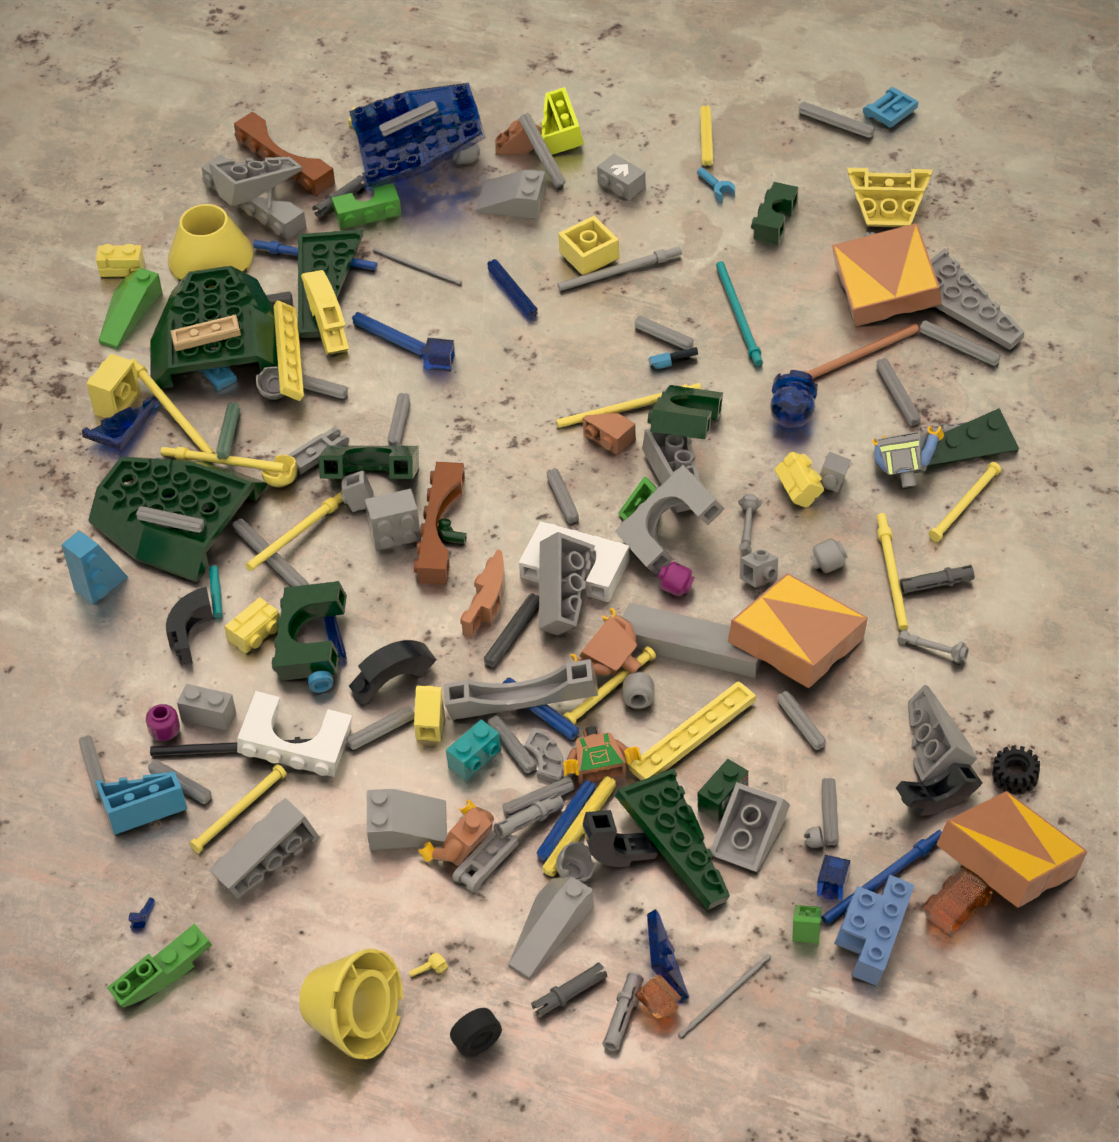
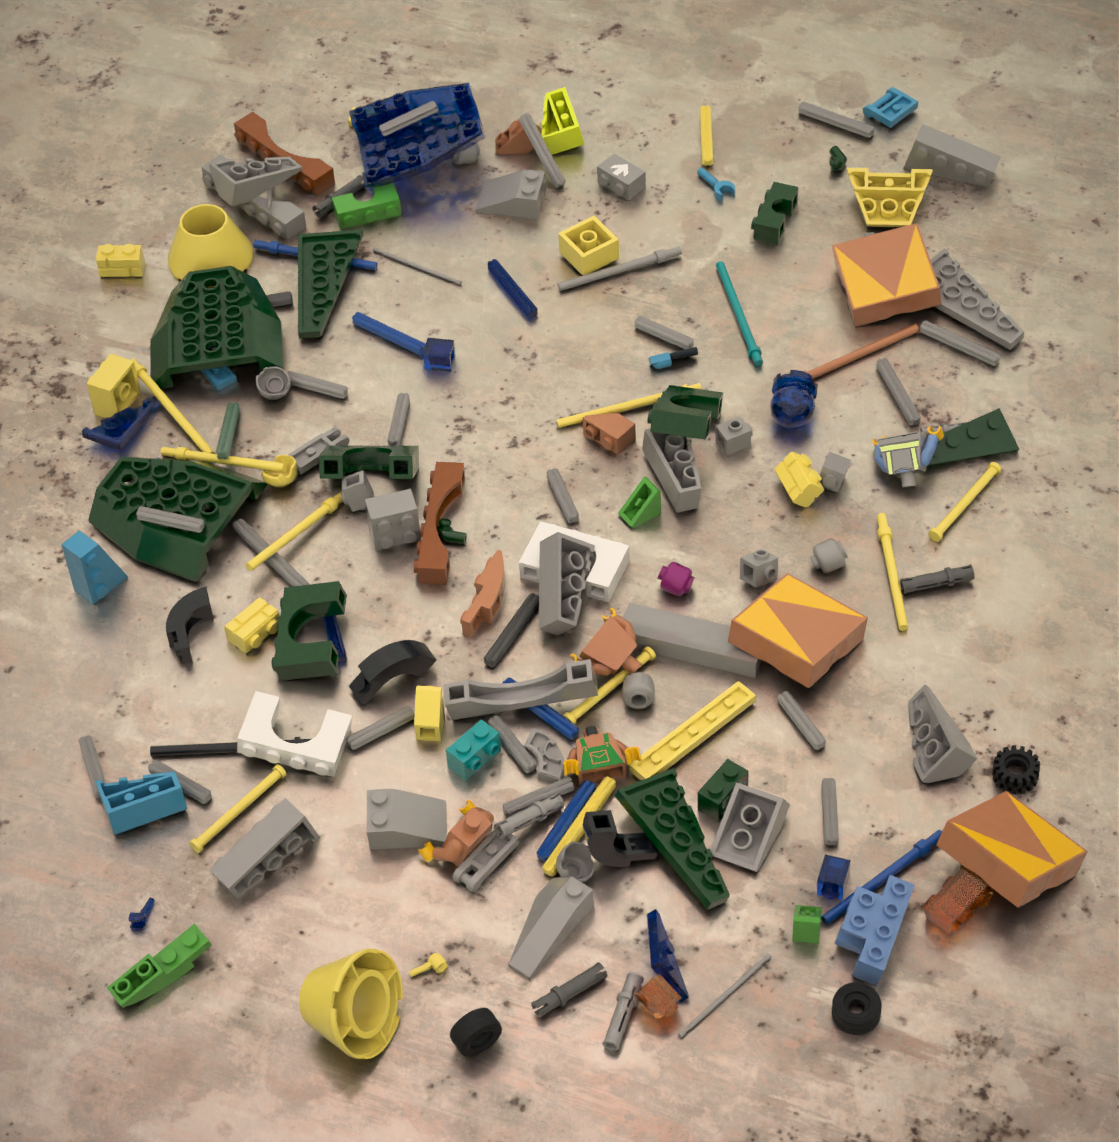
(129, 305): bright green wedge -> none
(162, 722): magenta head -> none
(205, 333): tan tile -> none
(206, 707): light grey brick -> none
(215, 591): teal piece -> none
(288, 350): light yellow tile -> none
(320, 681): dark azure tile -> none
(326, 310): light yellow slope -> none
(640, 527): light grey arch -> none
(733, 435): none -> light grey brick
(748, 503): light grey piece -> none
(814, 837): light grey hinge -> none
(839, 158): none -> dark green arm
(856, 1022): none -> black tyre
(942, 792): black arch -> none
(951, 157): none -> light grey wedge
(958, 652): light grey piece -> none

